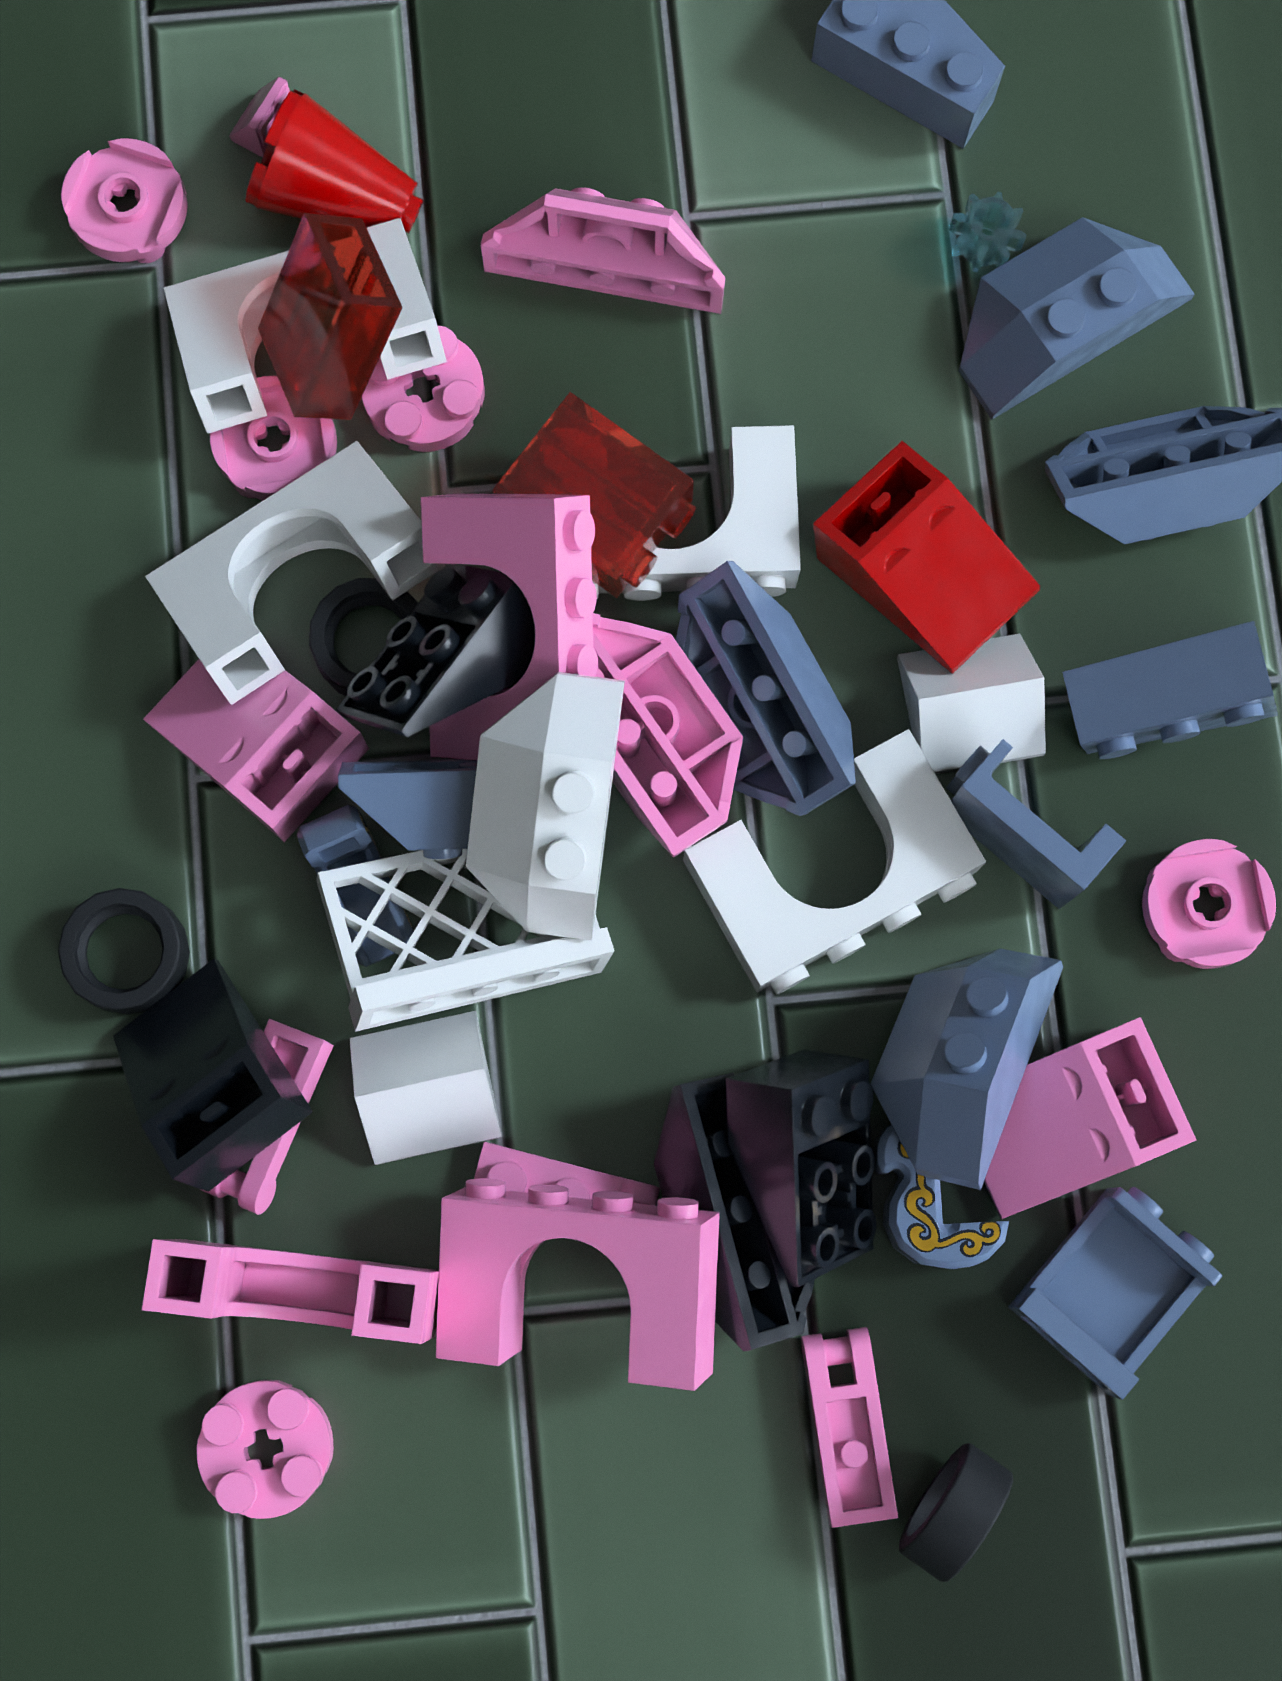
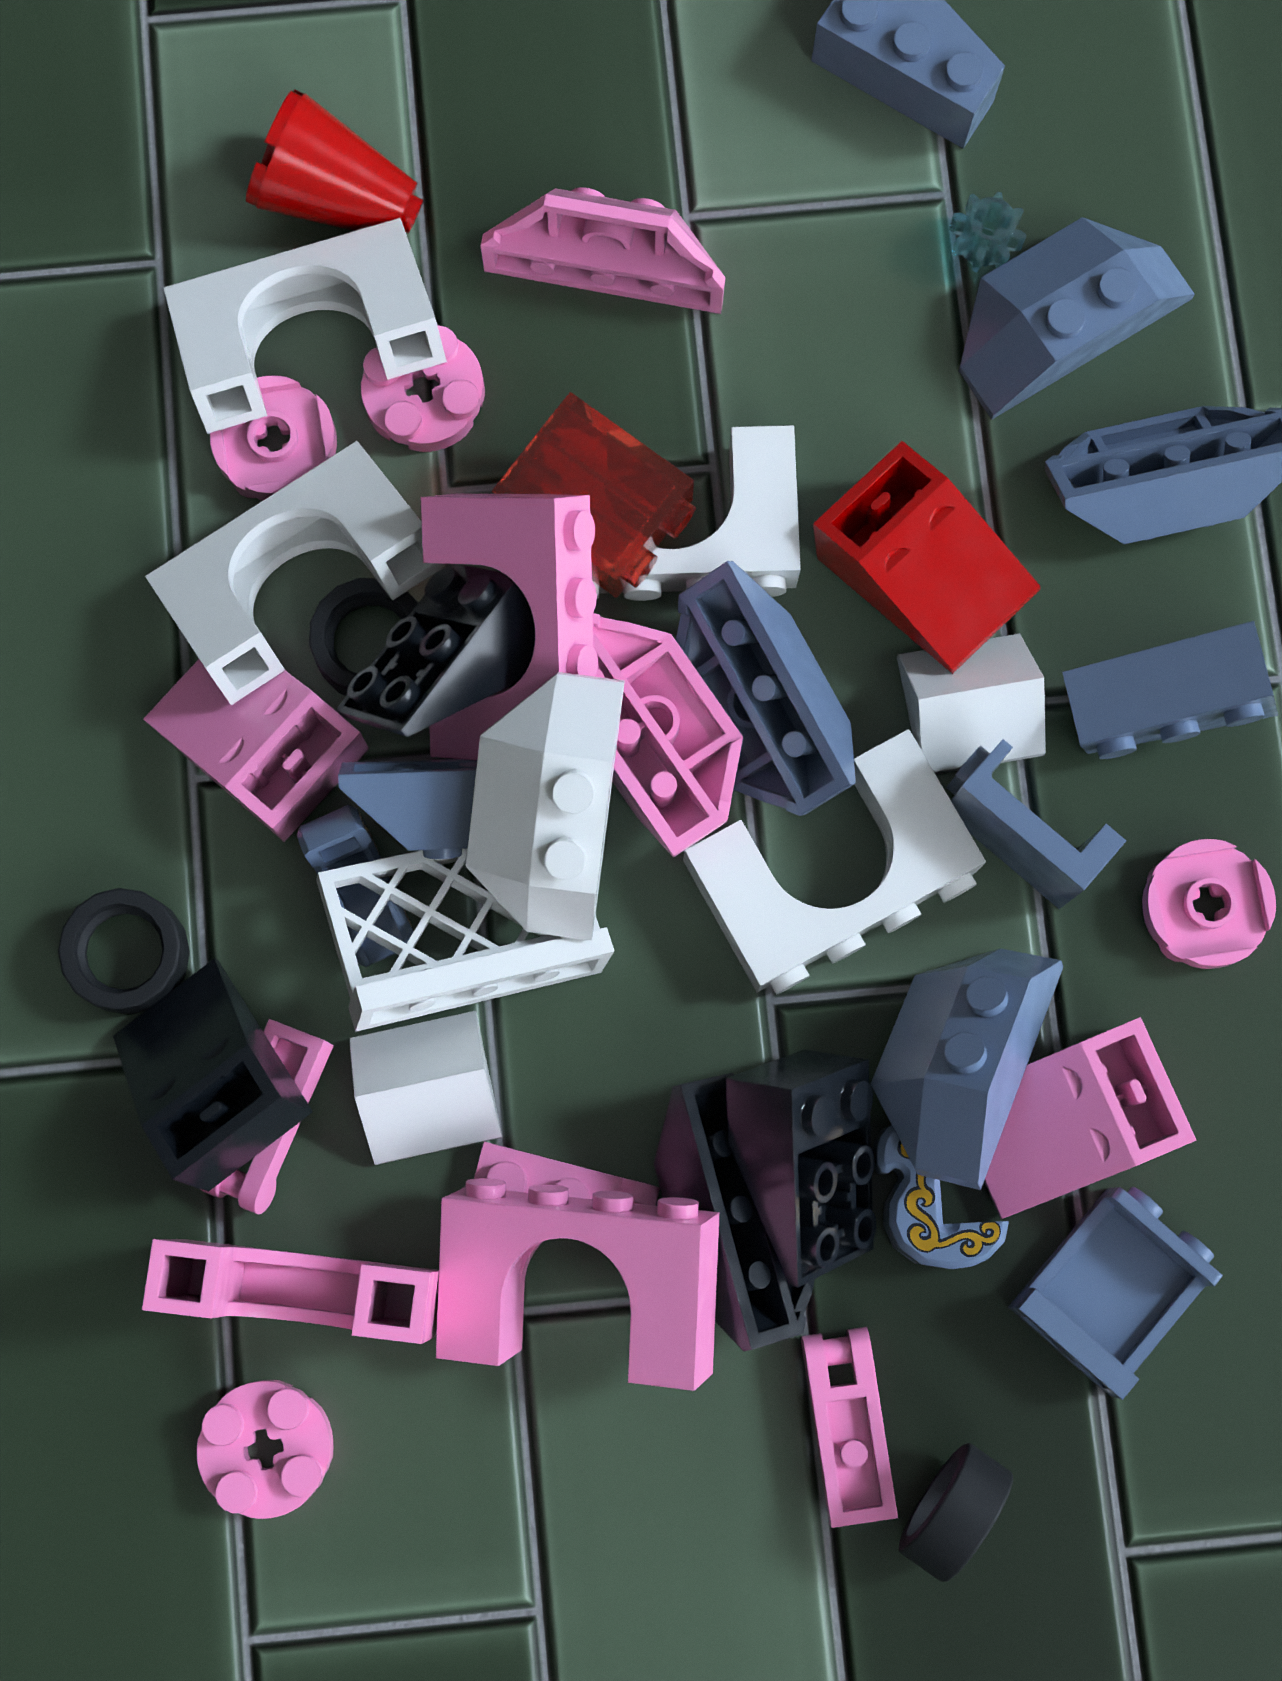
(110, 172): bright pink plate -> none
(259, 115): bright pink slope -> none
(329, 316): clear red brick -> none

